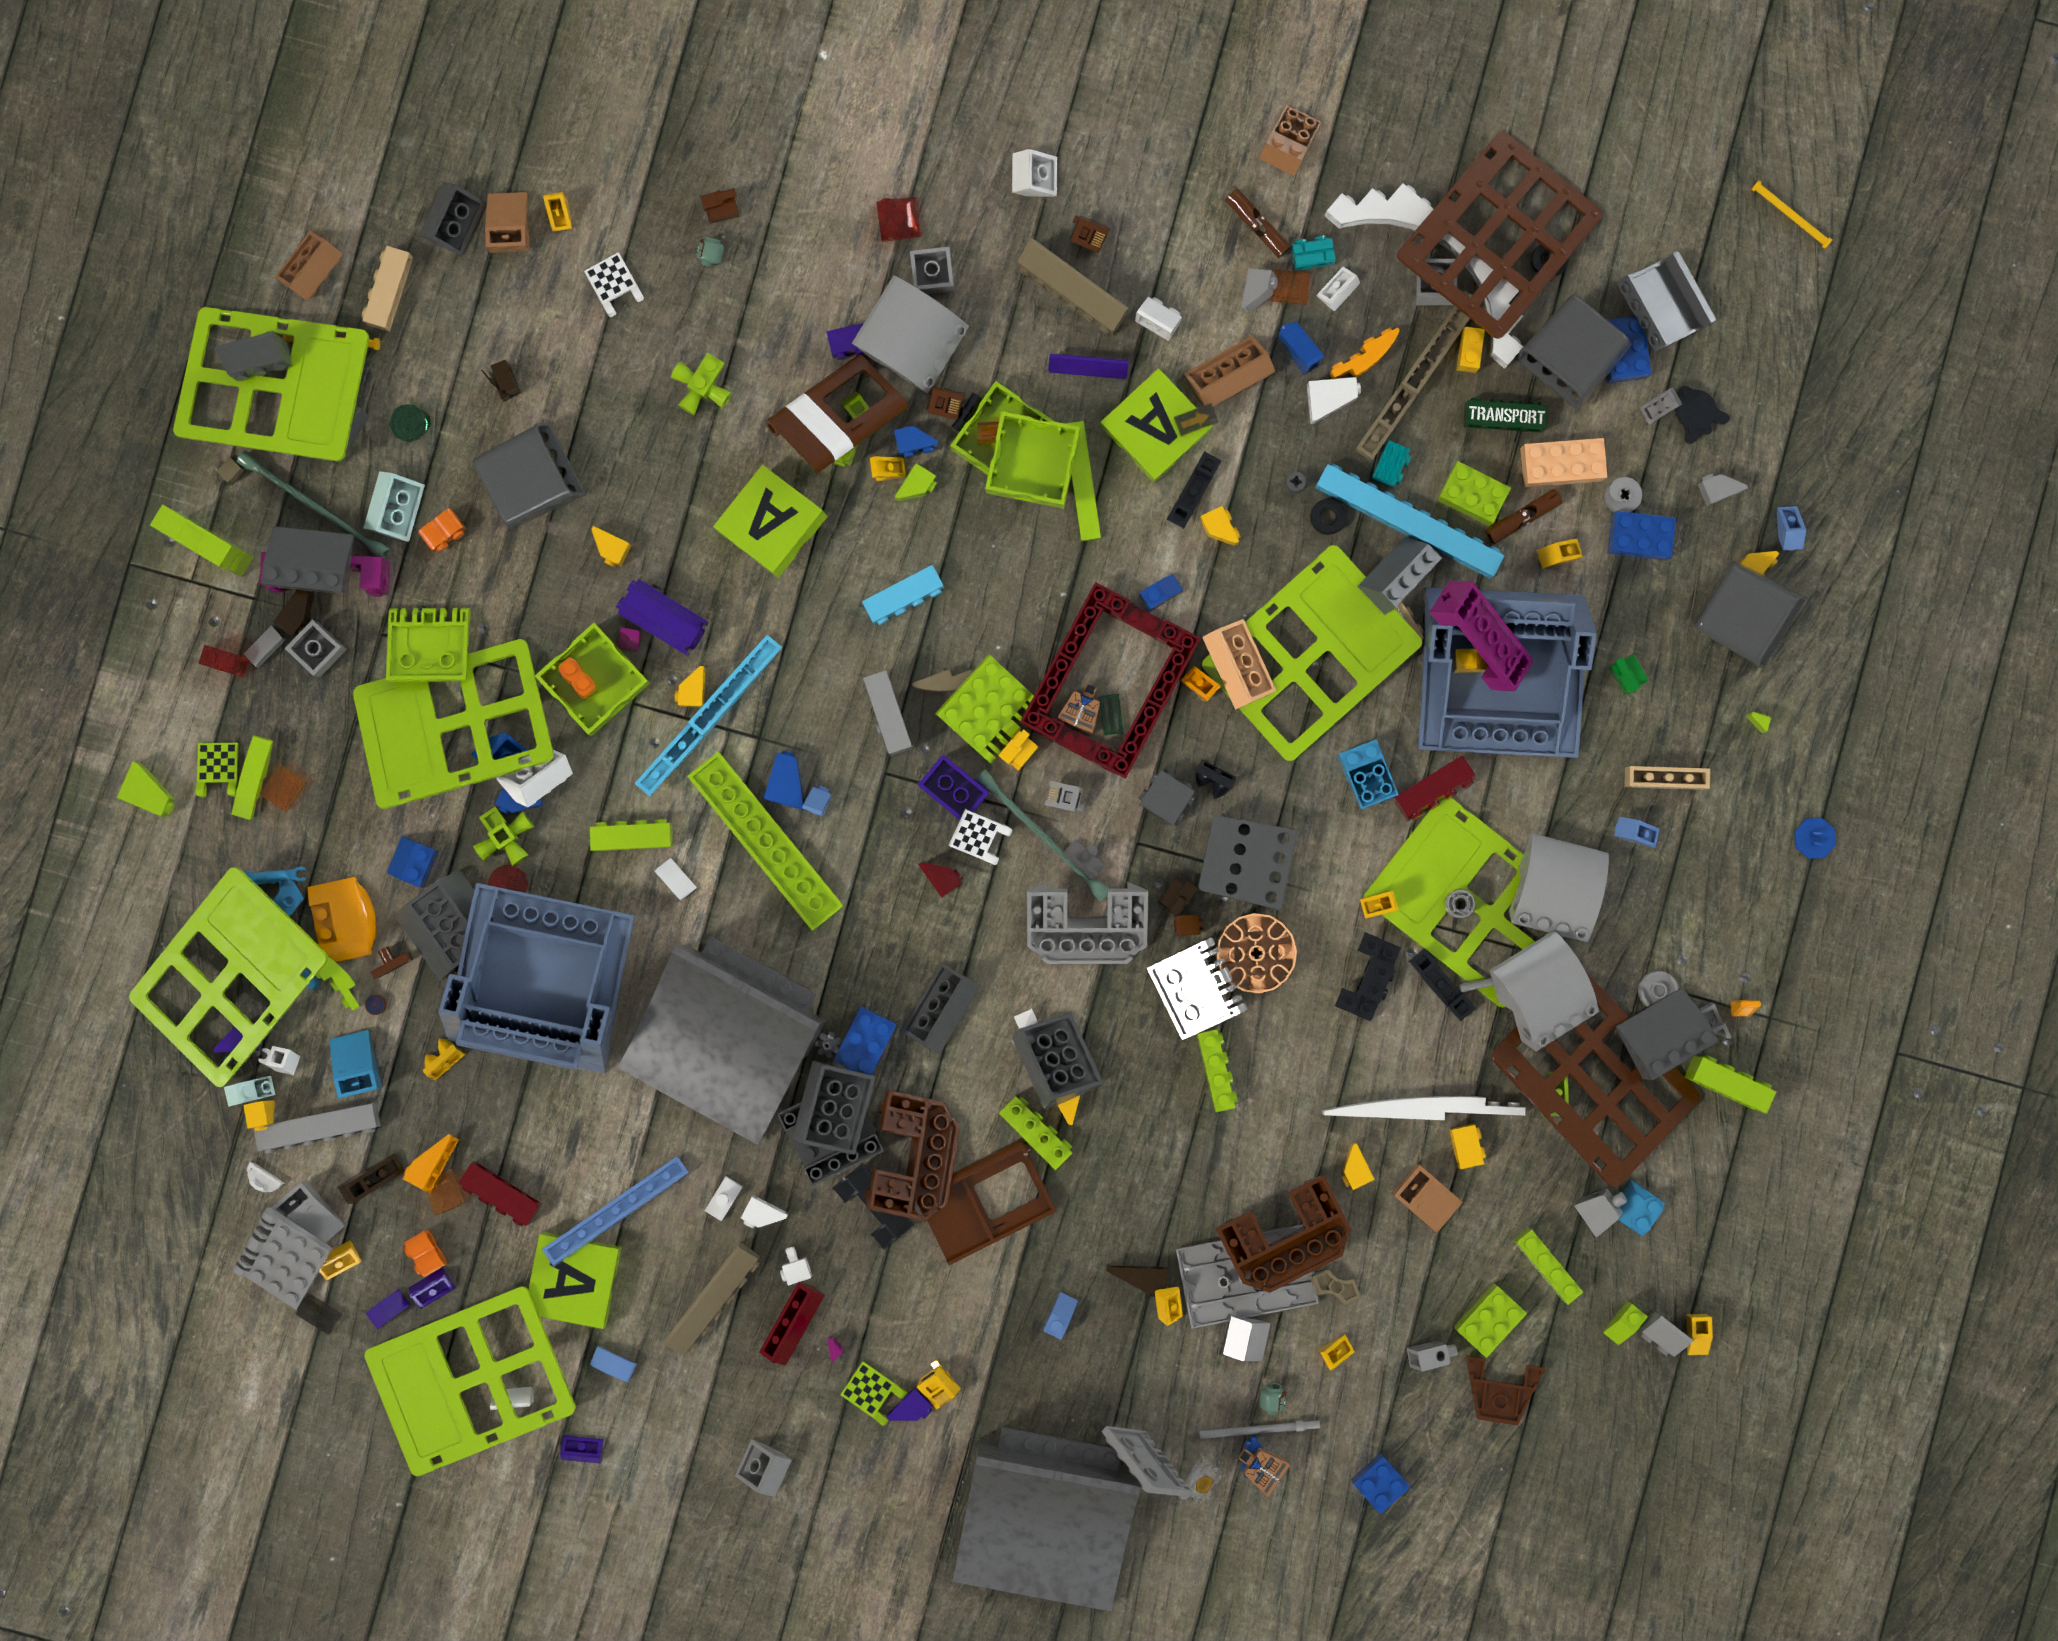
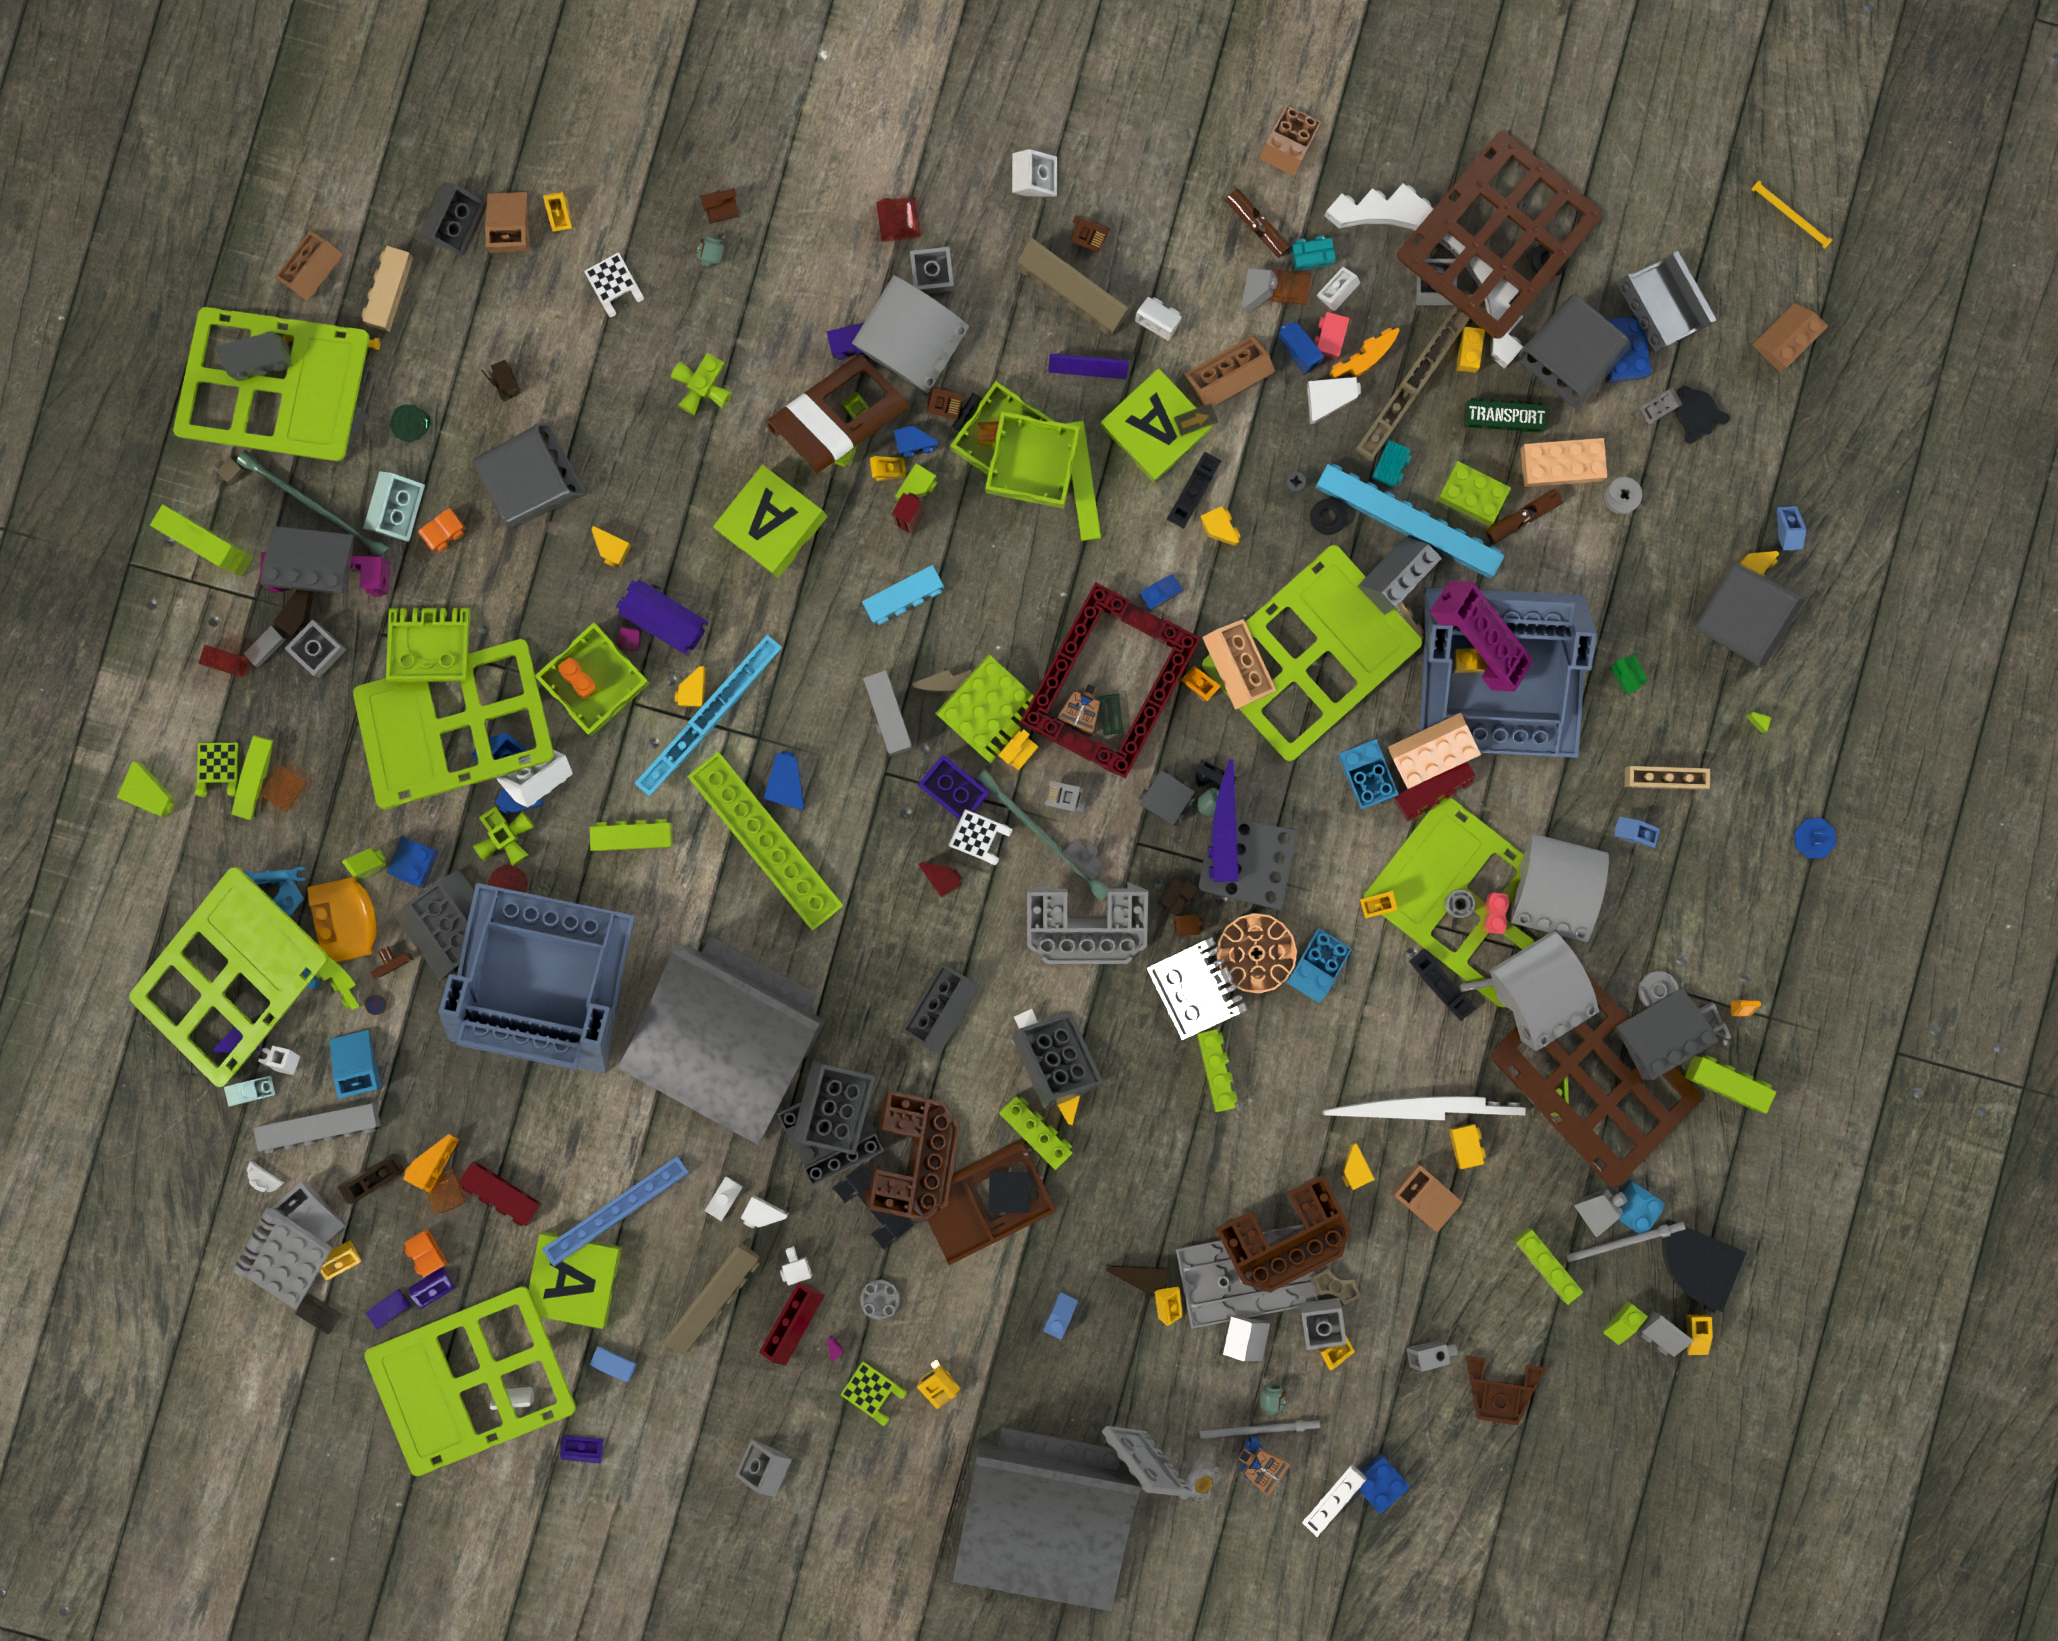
(259, 1114): yellow slope -> none
(365, 863): none -> lime slope
(449, 1055): yellow tile -> none
(675, 879): white slope -> none
(817, 801): medium blue slope -> none
(831, 1041): light grey plant -> none
(865, 1041): blue brick -> none
(879, 1299): none -> light grey dish
(908, 512): none -> dark red brick
(911, 1407): dark purple slope -> none
(1009, 1192): none -> black tile
(1207, 802): none -> sand green head
(1224, 837): none -> dark purple slope
(1318, 965): none -> dark azure slope
(1323, 1323): none -> light grey brick
(1332, 334): none -> coral brick
(1334, 1500): none -> tile
(1374, 979): black bracket -> none
(1434, 750): none -> light nougat brick
(1490, 1320): lime brick -> none
(1495, 918): none -> coral brick
(1559, 553): yellow slope -> none
(1641, 535): blue brick -> none
(1663, 1231): none -> light grey bar
(1702, 1266): none -> black brick
(1719, 488): light grey slope -> none
(1790, 336): none -> medium nougat slope

